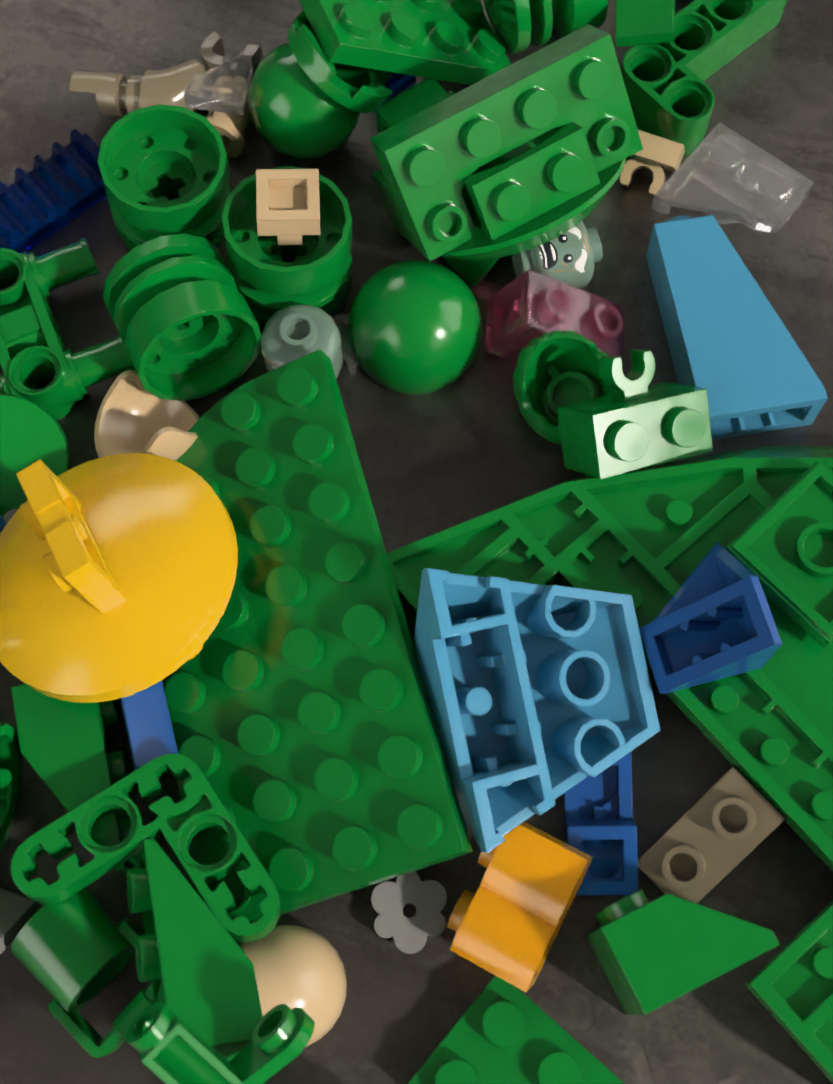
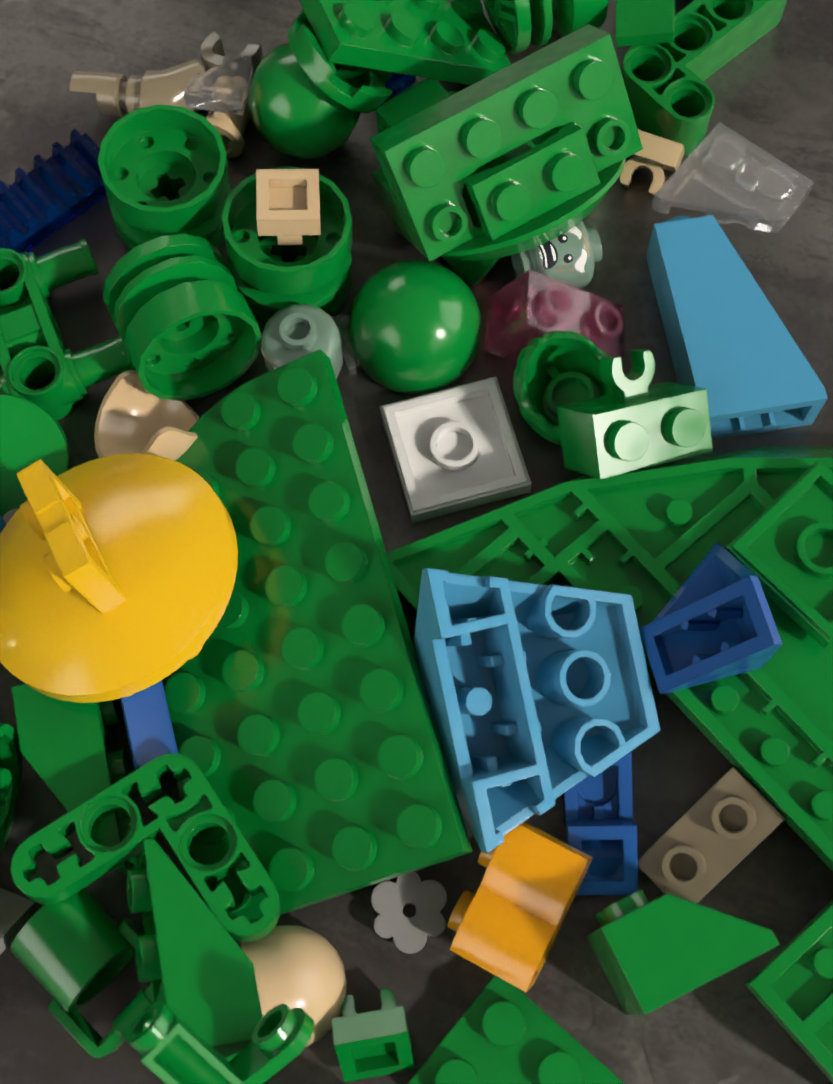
(372, 1041): none -> green tile
(455, 449): none -> white tile

